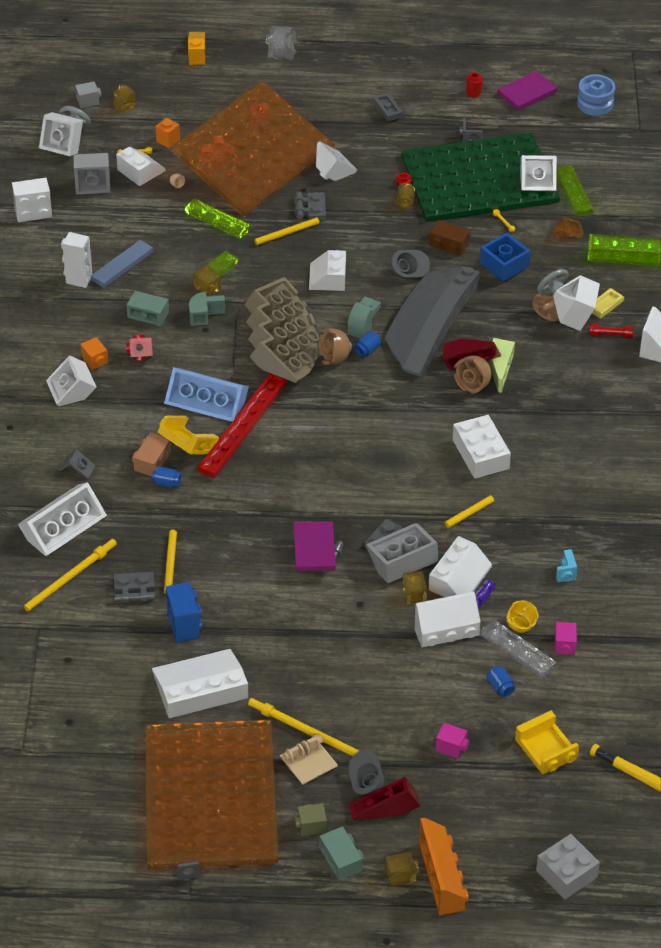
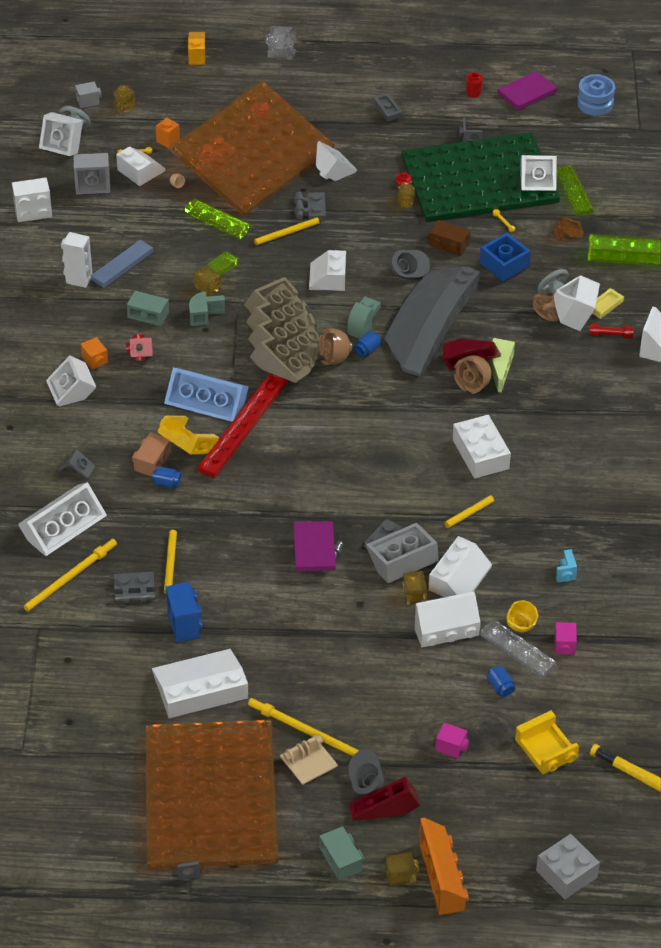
(311, 819): olive brick -> none
(483, 593): dark purple axle -> none

